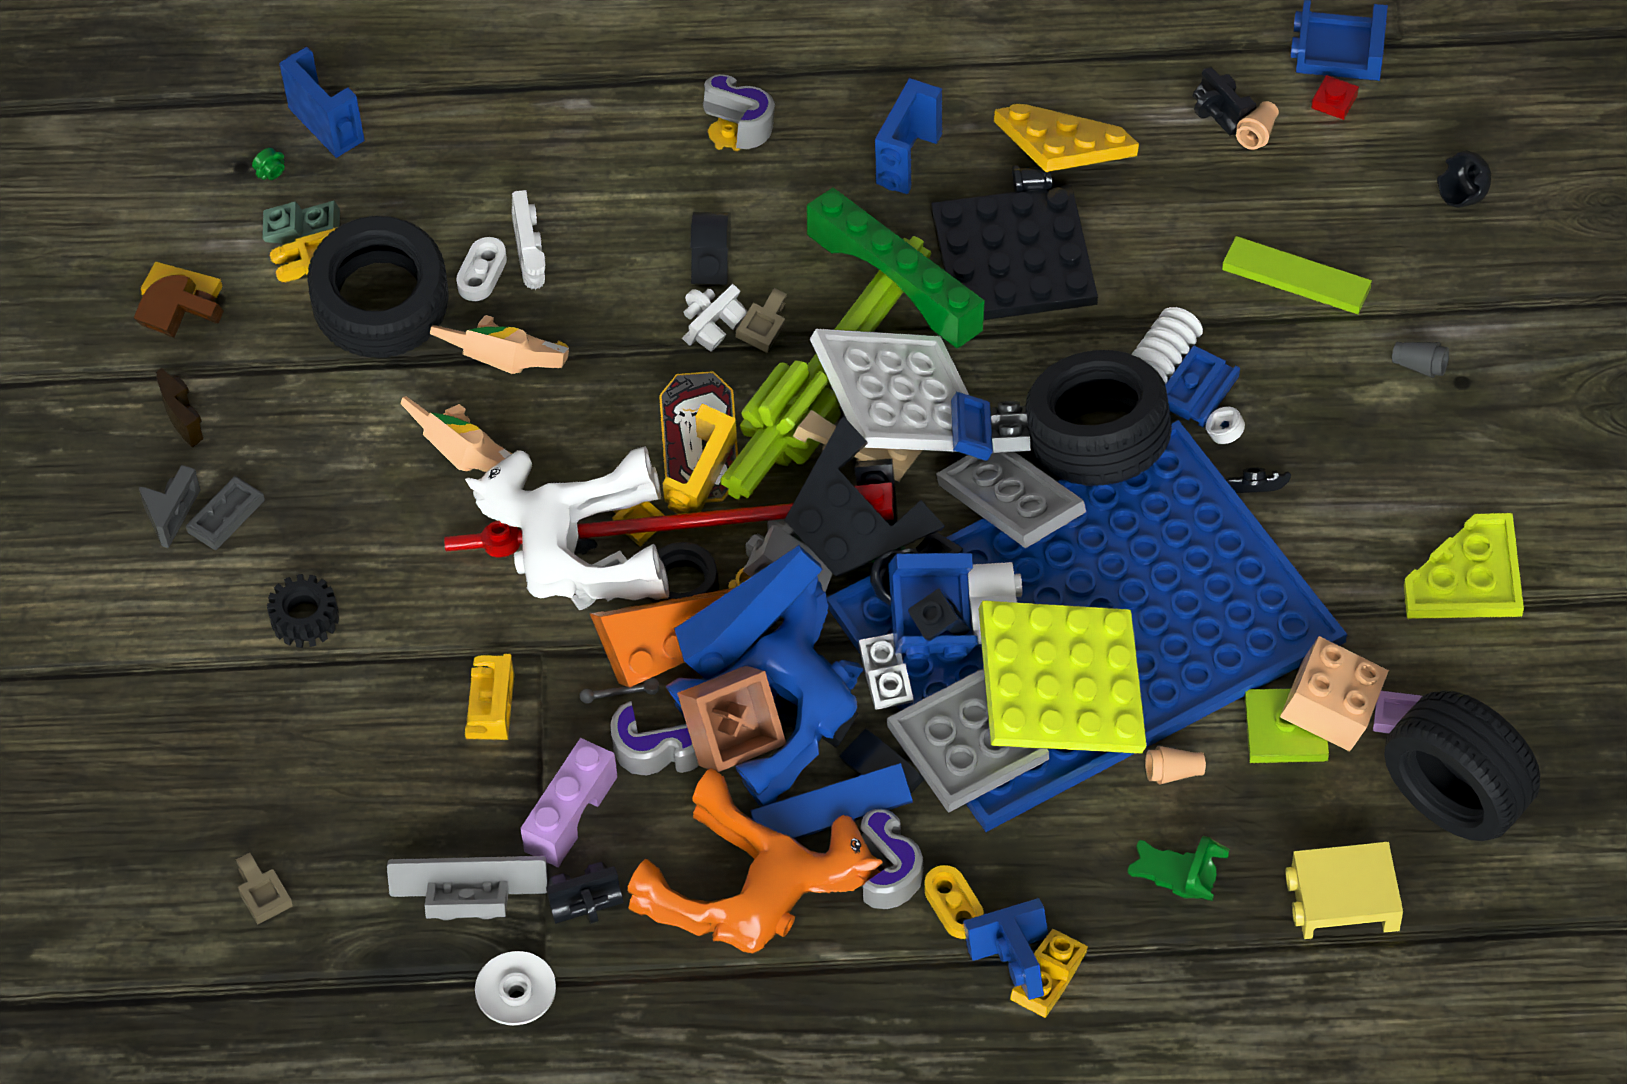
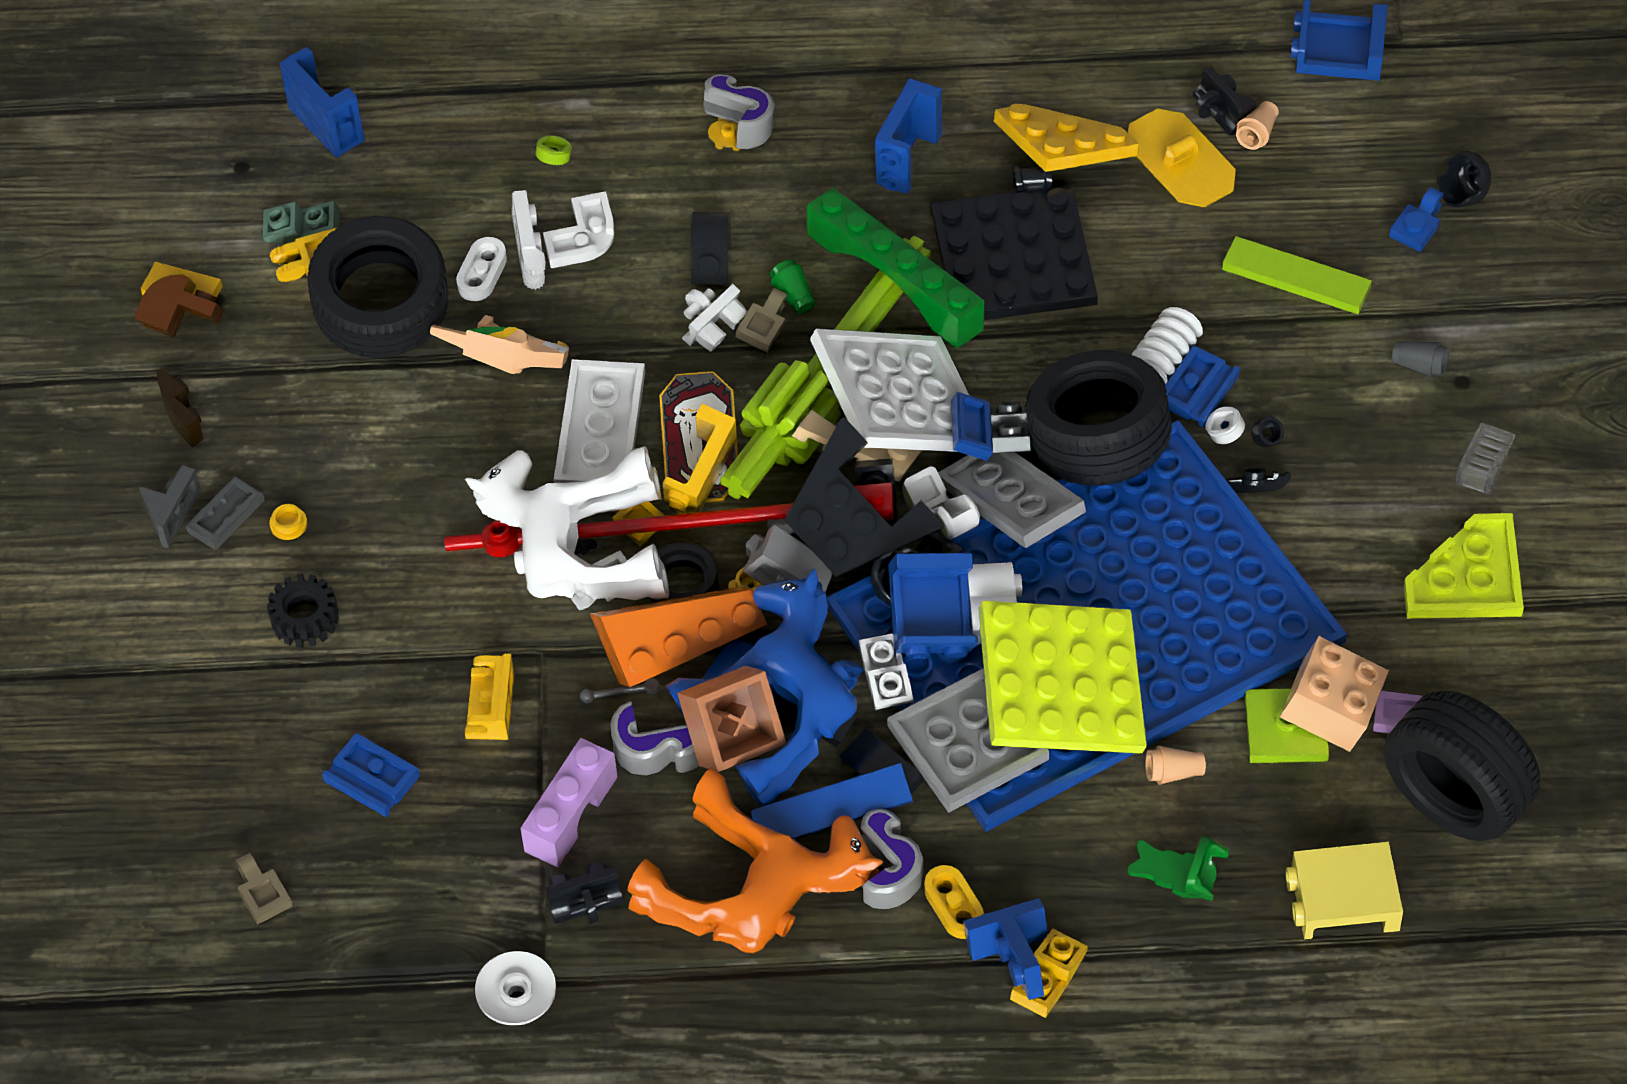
(269, 164): green plate -> none
(288, 522): none -> yellow plate
(371, 774): none -> blue plate
(457, 438): light nougat animal -> none
(467, 885): light grey bracket -> none
(553, 150): none -> lime tile
(587, 239): none -> white plate
(598, 419): none -> white plate
(744, 614): blue wedge -> none
(791, 280): none -> green cone
(936, 615): black bracket -> none
(957, 513): none -> white animal
(1182, 158): none -> yellow shield
(1272, 439): none -> black hinge
(1335, 97): red plate -> none
(1418, 225): none -> blue plate
(1477, 477): none -> clear slope

